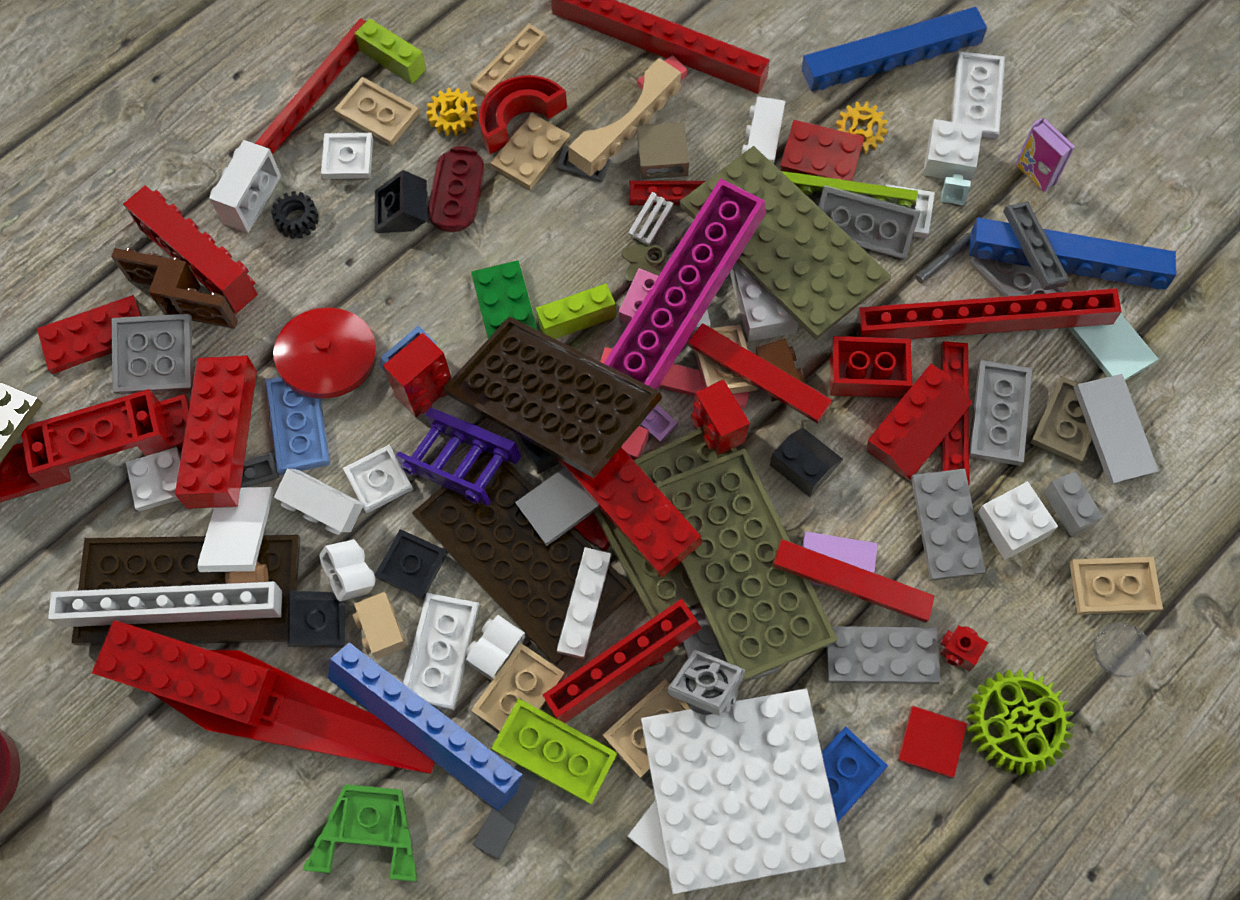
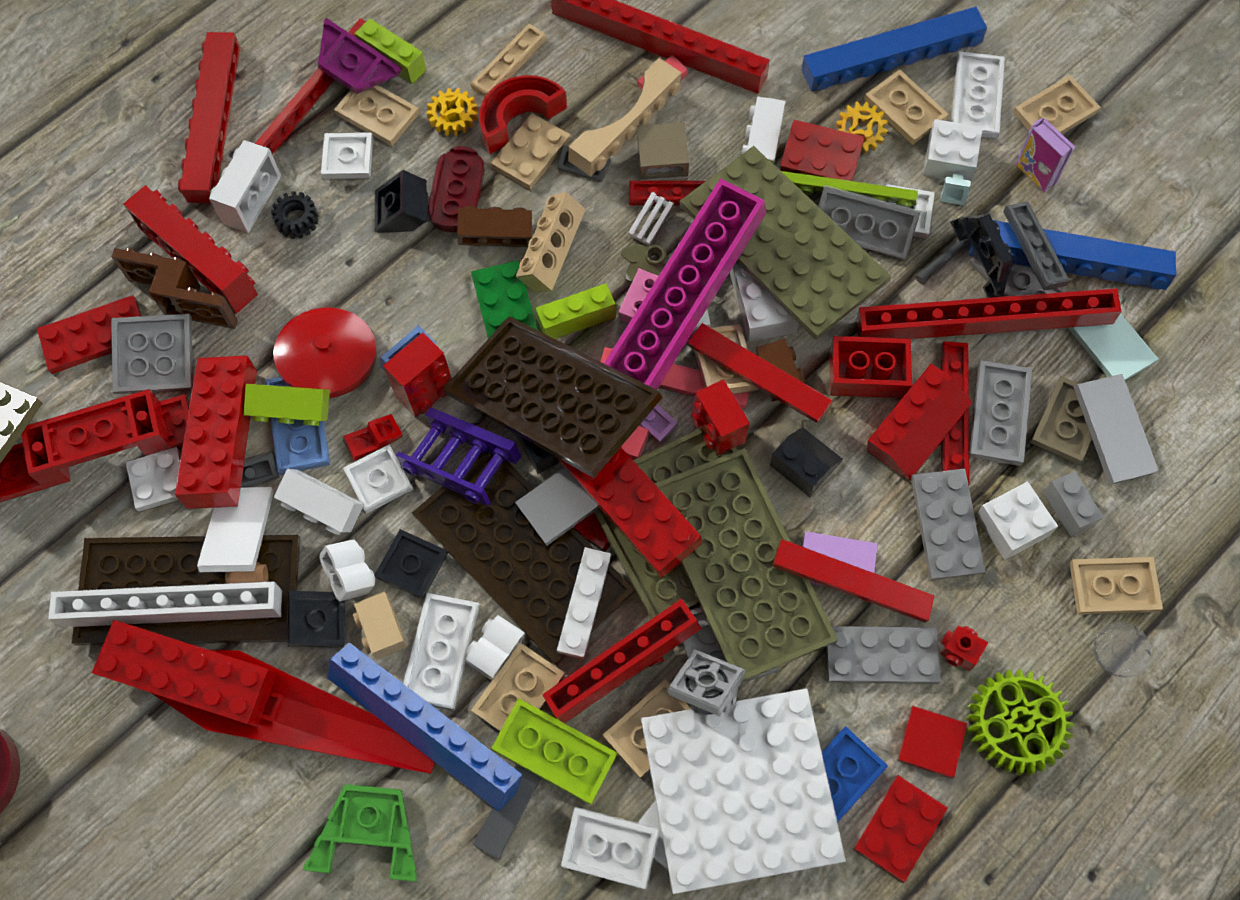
(210, 117): none -> red brick
(286, 404): none -> lime brick
(352, 60): none -> magenta wing
(373, 437): none -> red slope
(494, 226): none -> reddish brown brick
(550, 242): none -> tan brick
(610, 847): none -> white plate
(900, 828): none -> red plate
(905, 106): none -> tan plate
(990, 249): none -> black wing
(1061, 105): none -> tan plate

